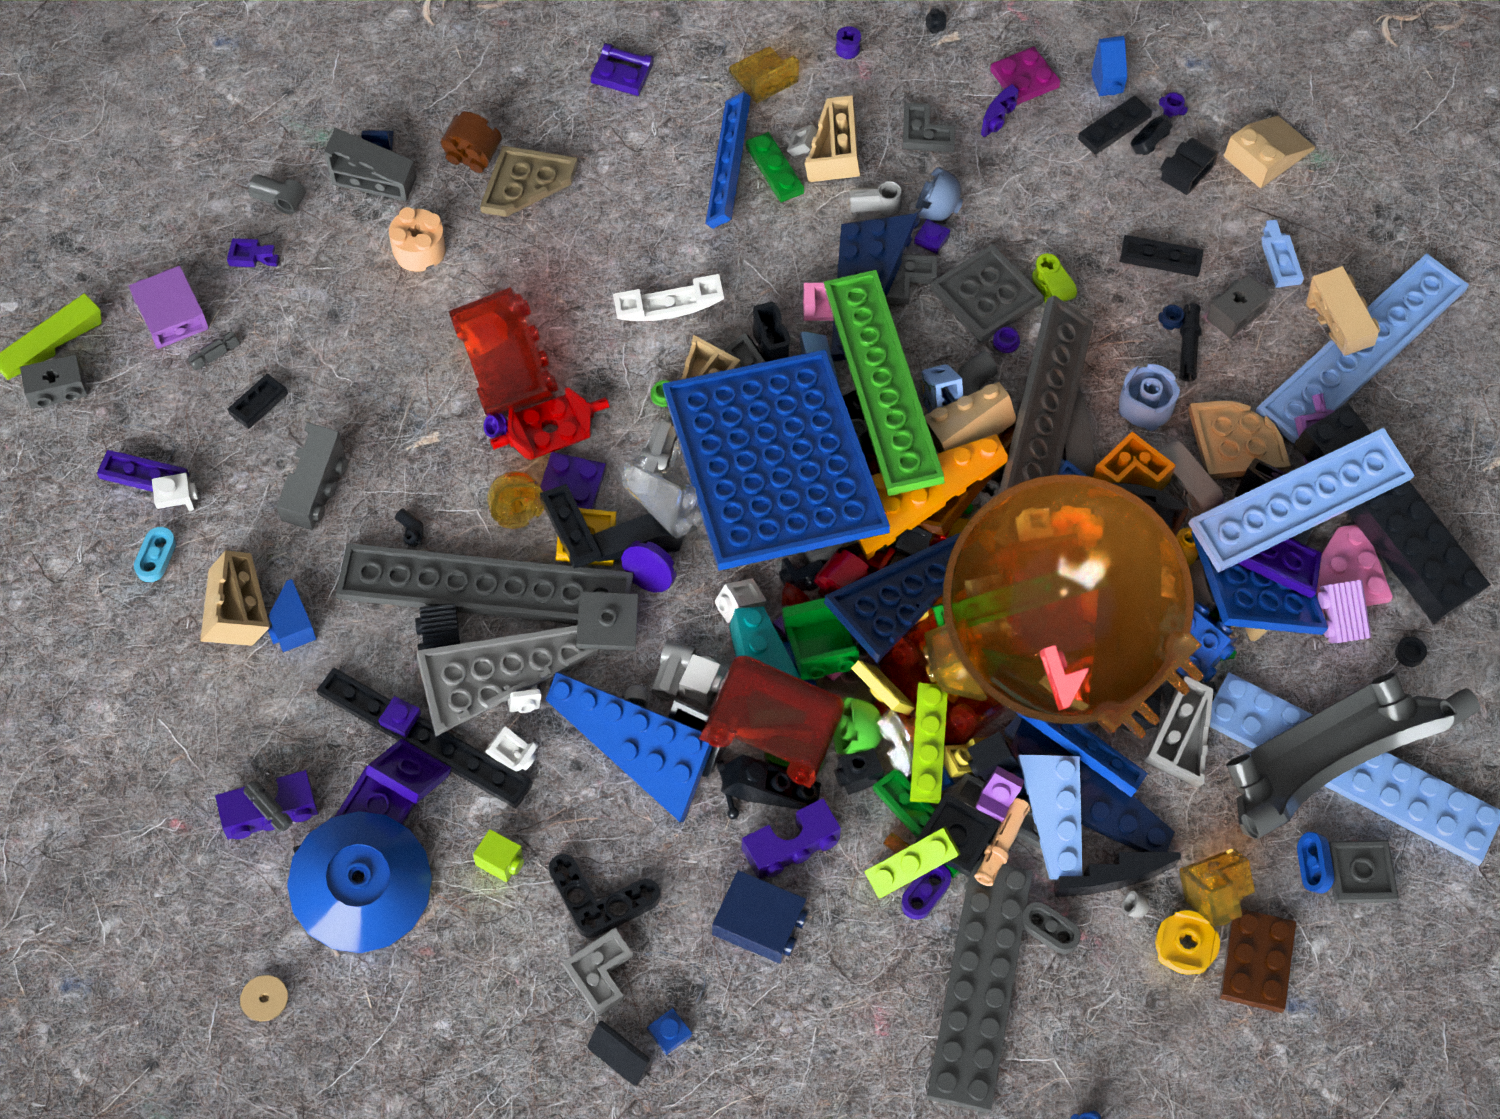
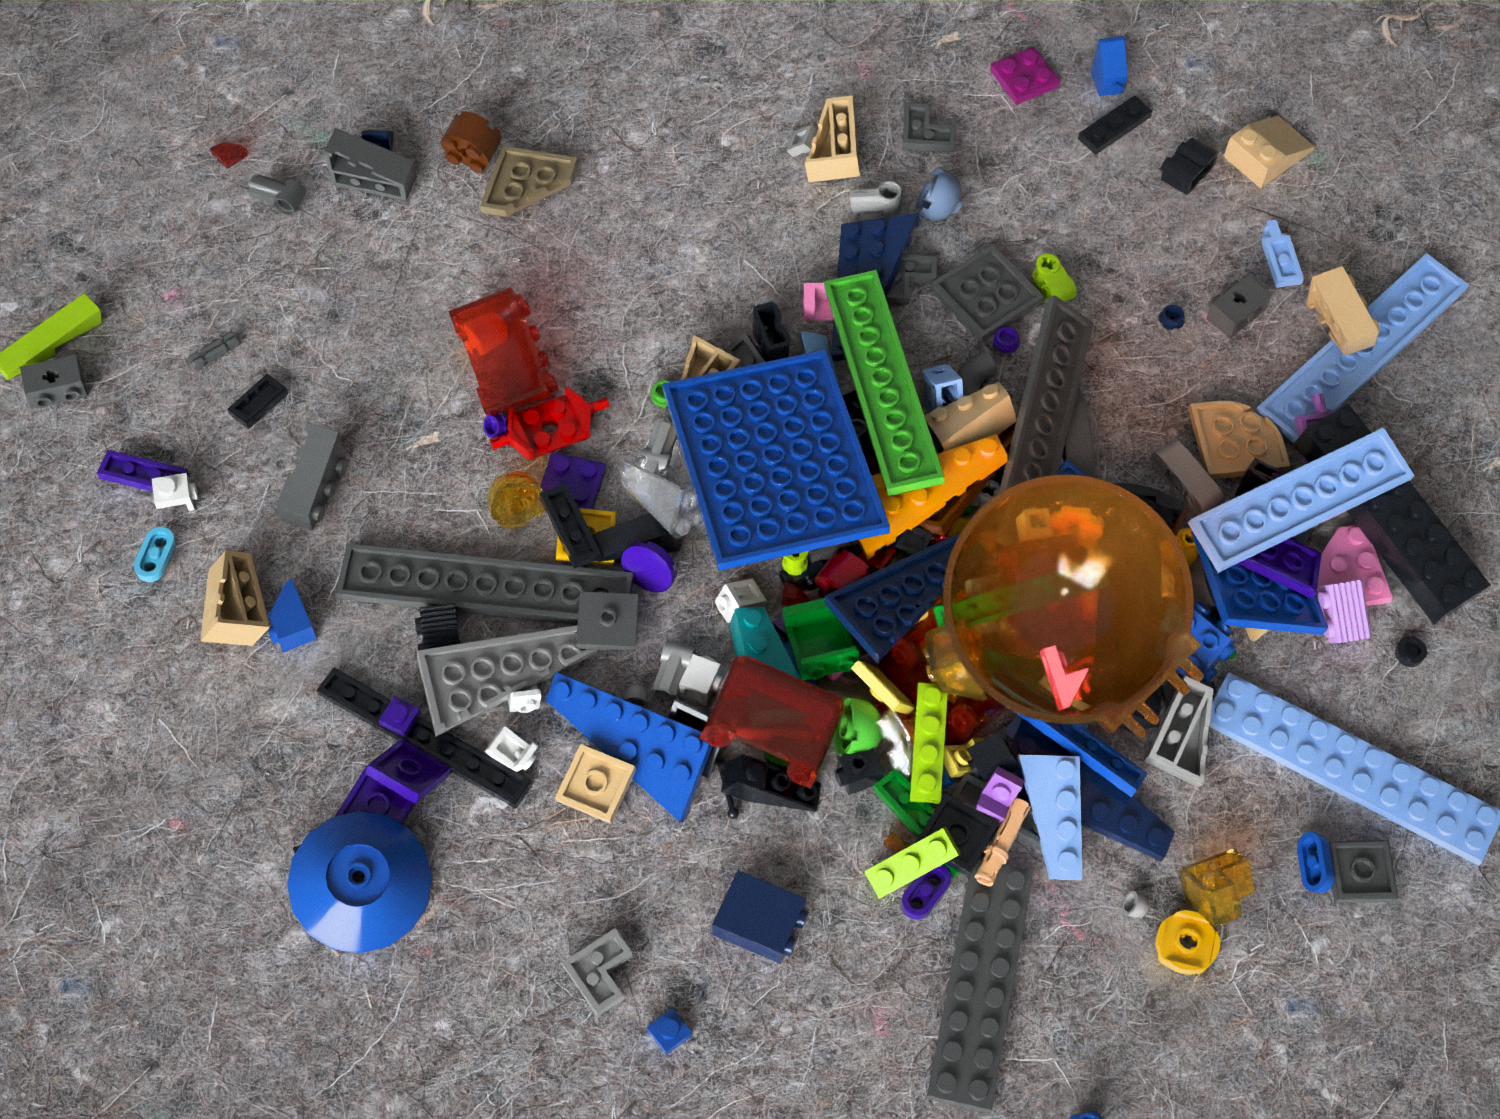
(168, 307): medium lavender panel -> none
(228, 153): none -> clear red tile
(242, 818): dark purple arch -> none
(249, 251): dark purple plate -> none
(264, 998): tan piece -> none
(267, 806): dark grey axle -> none
(414, 527): black arm -> none
(417, 239): light nougat brick -> none
(499, 856): lime brick -> none
(591, 907): black beam -> none
(595, 783): none -> tan plate
(619, 1053): black slope -> none
(621, 76): dark purple plate -> none
(669, 303): white slope -> none
(728, 160): blue plate -> none
(765, 73): clear yellow bracket -> none
(771, 854): dark purple arch -> none
(774, 167): green plate -> none
(795, 563): none -> lime bush
(848, 42): dark purple wheel -> none
(932, 236): dark purple plate -> none
(936, 20): black plate -> none
(995, 114): dark purple slope -> none
(1052, 926): dark grey plate -> none
(1126, 870): black slope -> none
(1135, 463): light orange brick -> none
(1148, 396): light blue brick -> none
(1151, 134): black plate -> none
(1161, 255): black plate -> none
(1173, 104): dark purple plate -> none
(1190, 335): black pin -> none
(1258, 961): reddish brown plate -> none
(1333, 741): dark grey panel -> none

